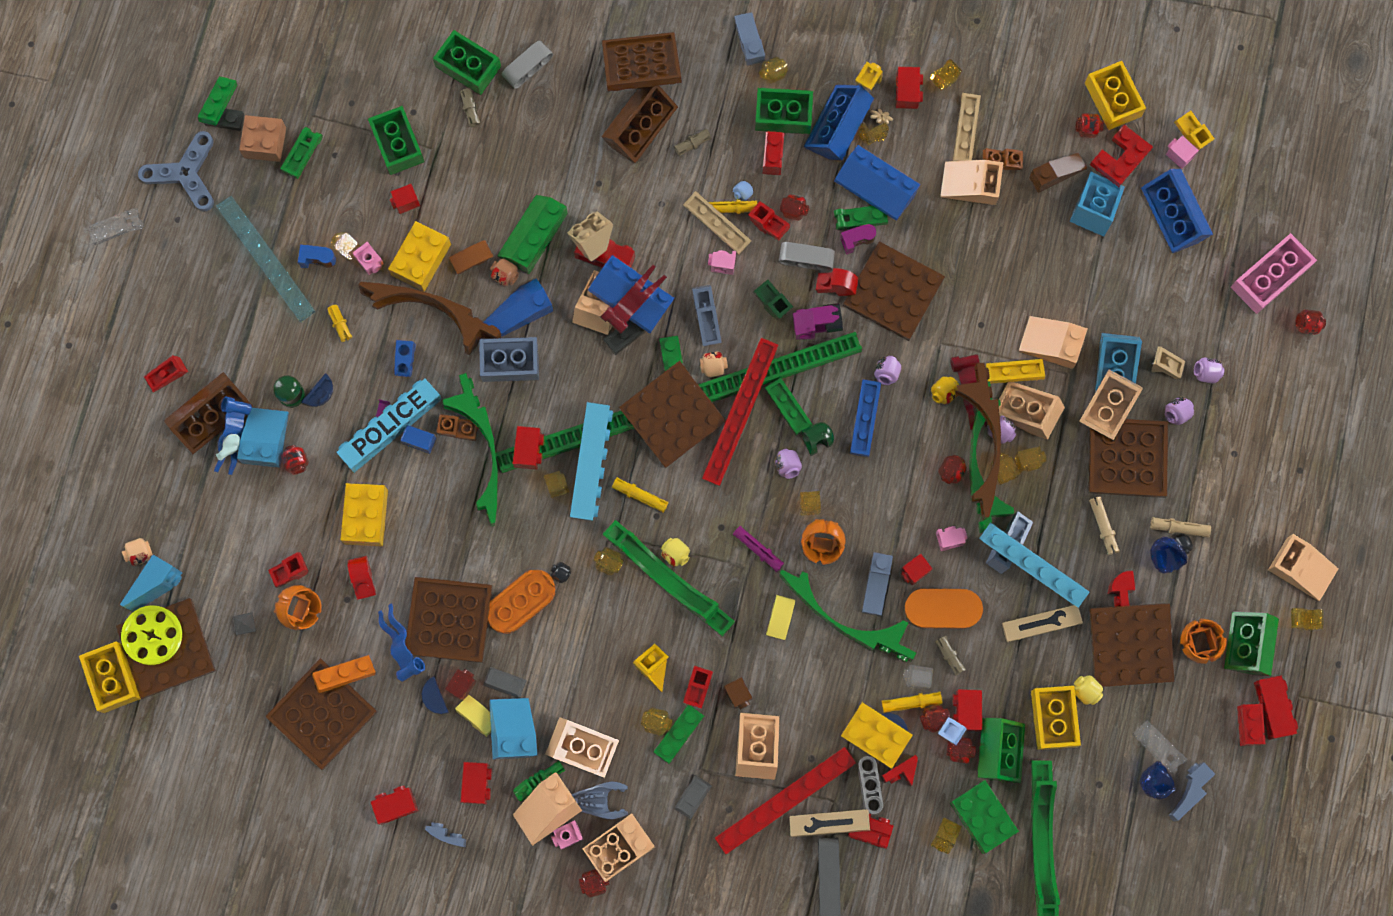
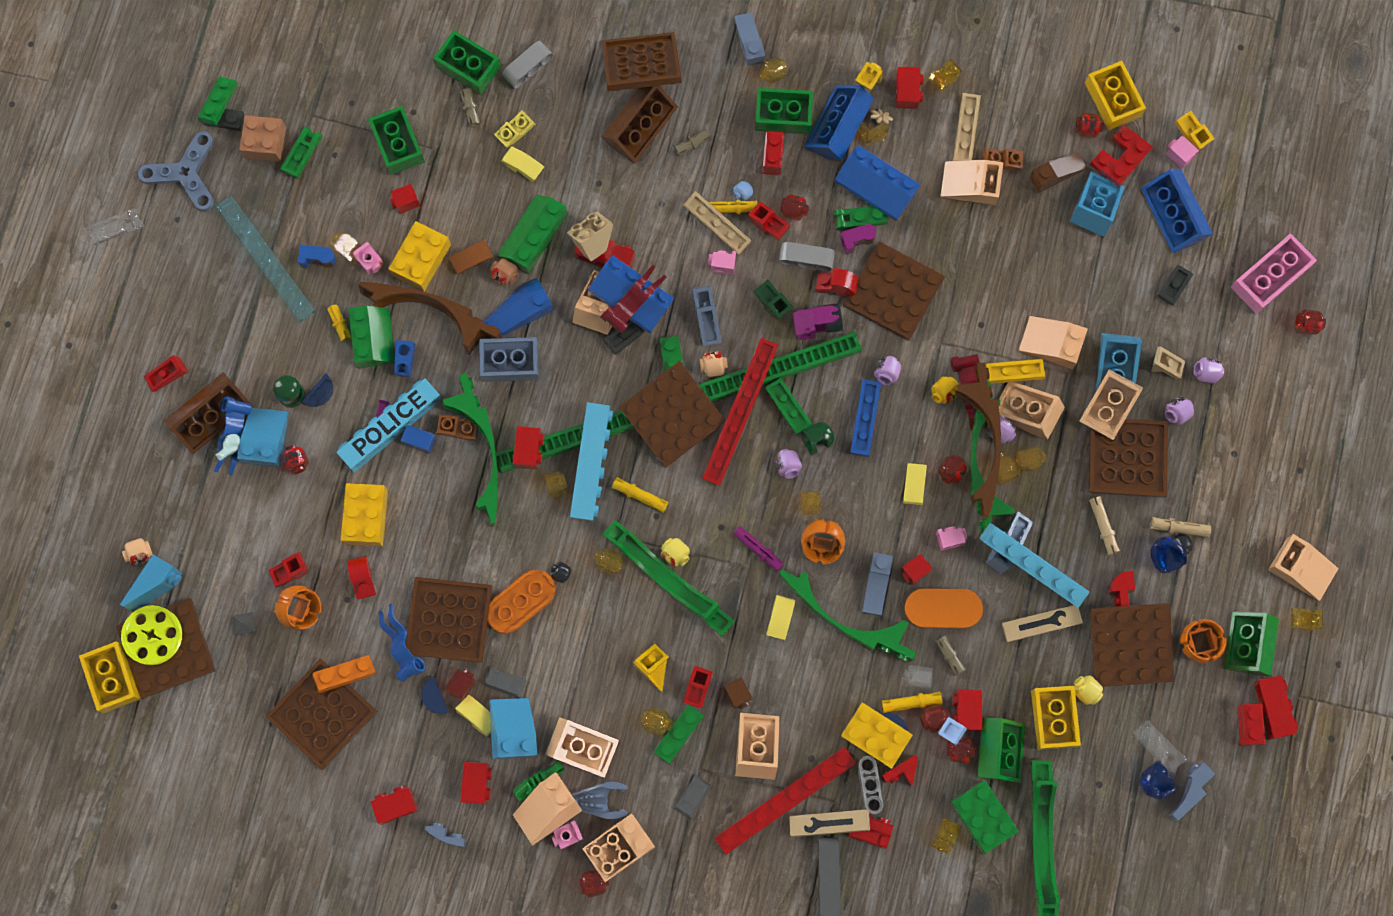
(371, 336): none -> green slope
(515, 129): none -> light yellow slope
(521, 162): none -> light yellow slope
(915, 484): none -> light yellow slope
(1175, 285): none -> pearl dark grey plate

